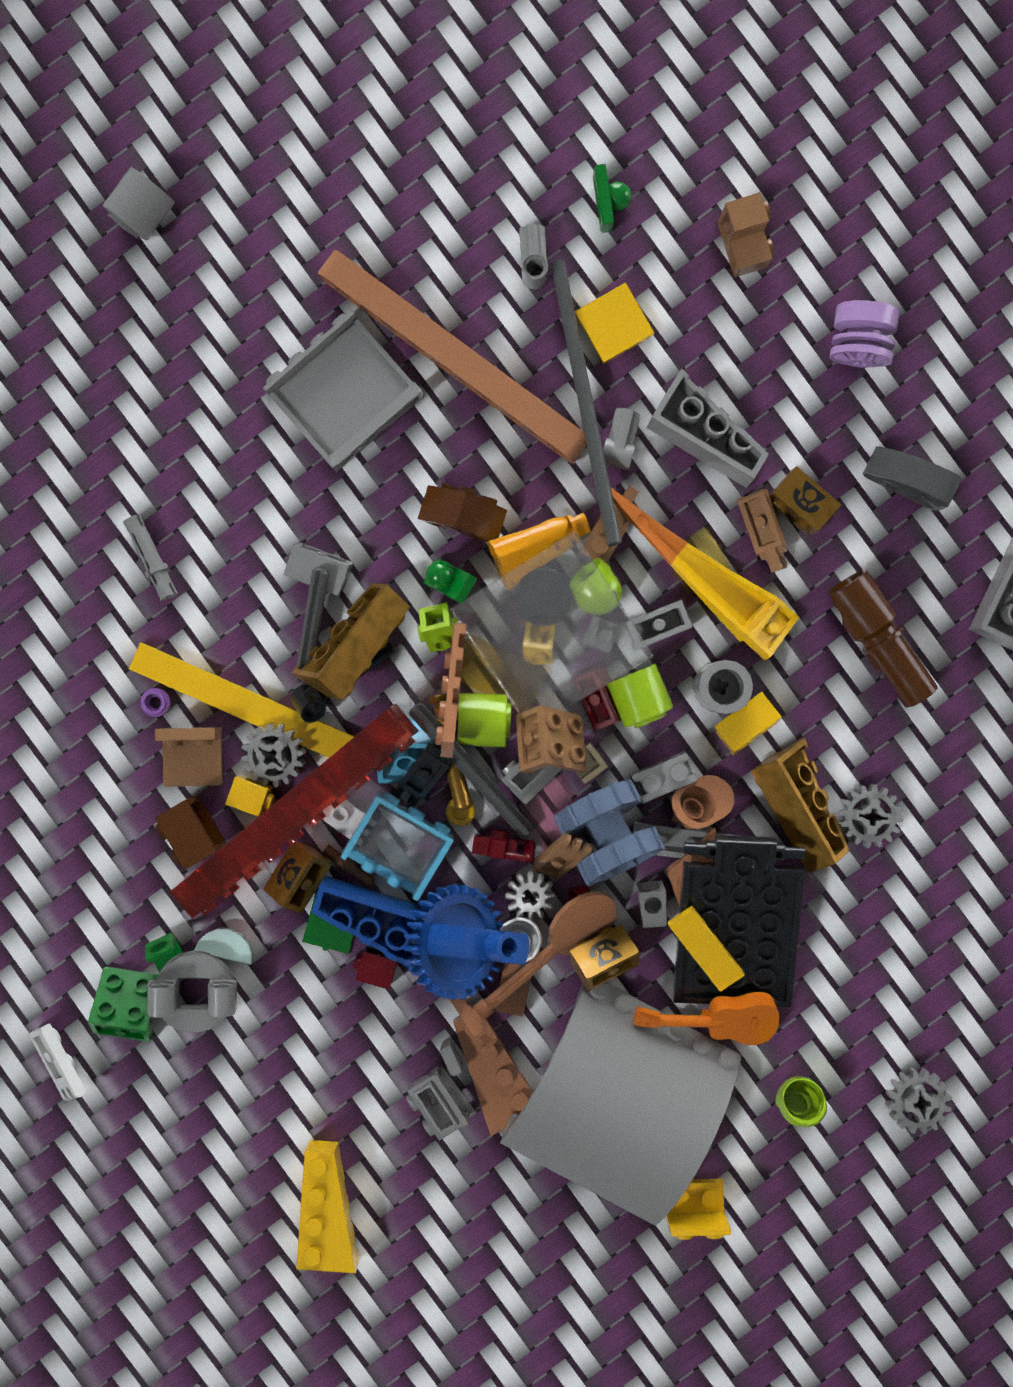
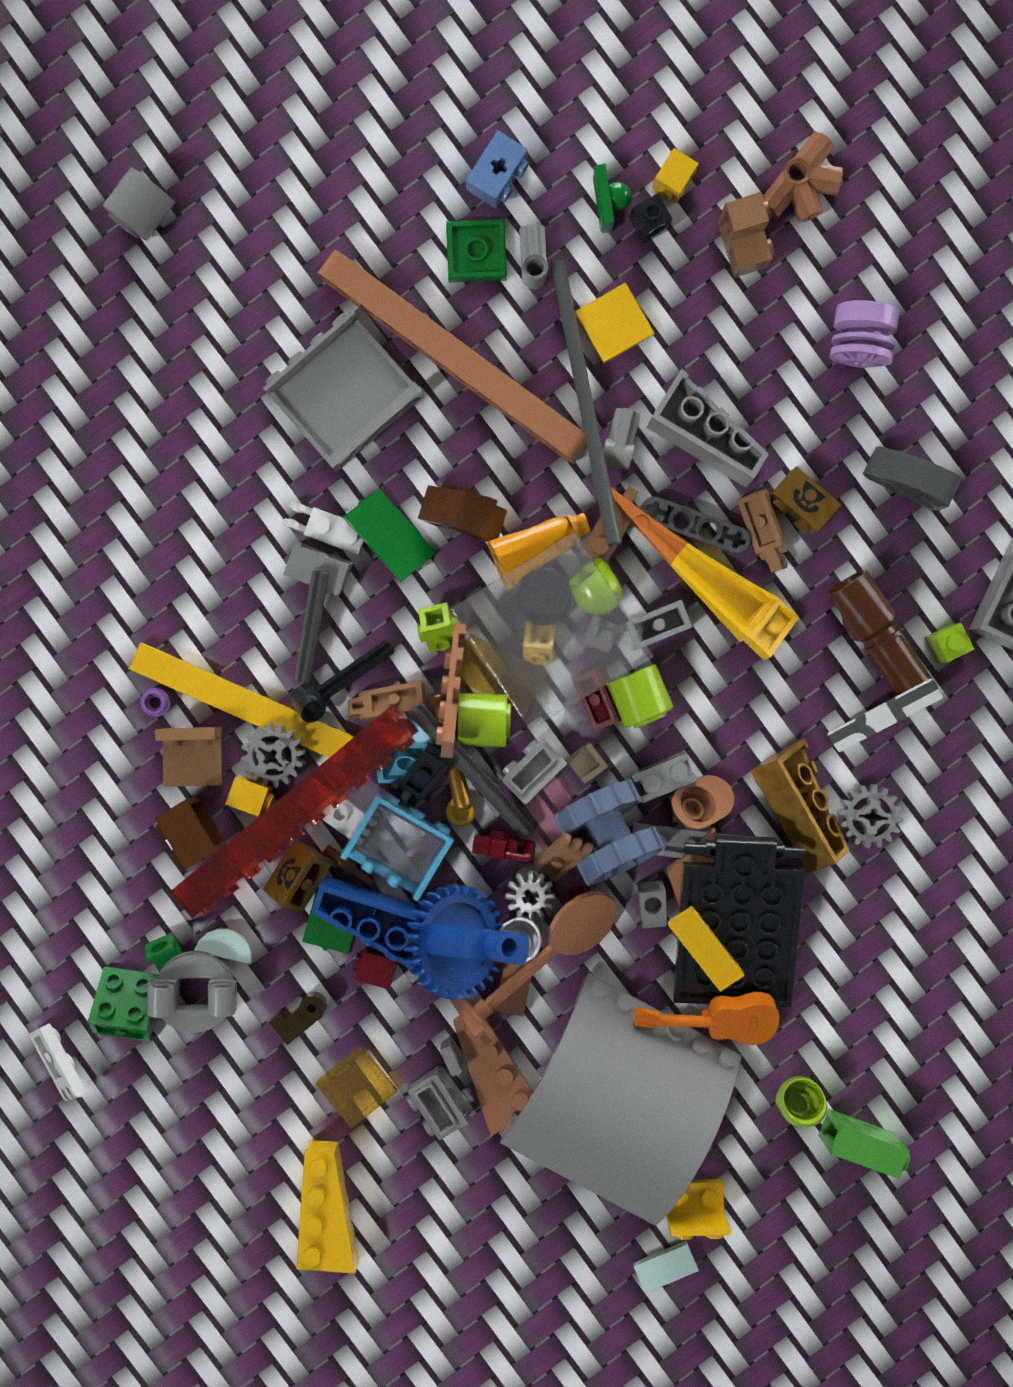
(154, 566): light grey pin -> none
(301, 1018): none -> dark brown leg
(326, 528): none -> white hinge
(354, 642): pearl gold wedge -> none
(356, 1086): none -> clear yellow tile
(375, 701): none -> medium nougat hinge
(389, 535): none -> green piece
(449, 580): green tile -> none
(476, 250): none -> green tile
(500, 153): none -> medium blue brick
(550, 739): medium nougat bracket -> none
(604, 957): pearl gold brick -> none
(650, 218): none -> black brick
(665, 1266): none -> light aqua tile
(674, 176): none -> yellow brick
(696, 520): none -> dark grey beam
(736, 693): light grey piece -> none
(748, 723): yellow hinge -> none
(816, 179): none -> nougat piece
(864, 1144): none -> bright green brick
(885, 715): none -> sticker
(929, 1107): light grey gear -> none
(949, 643): none -> lime brick

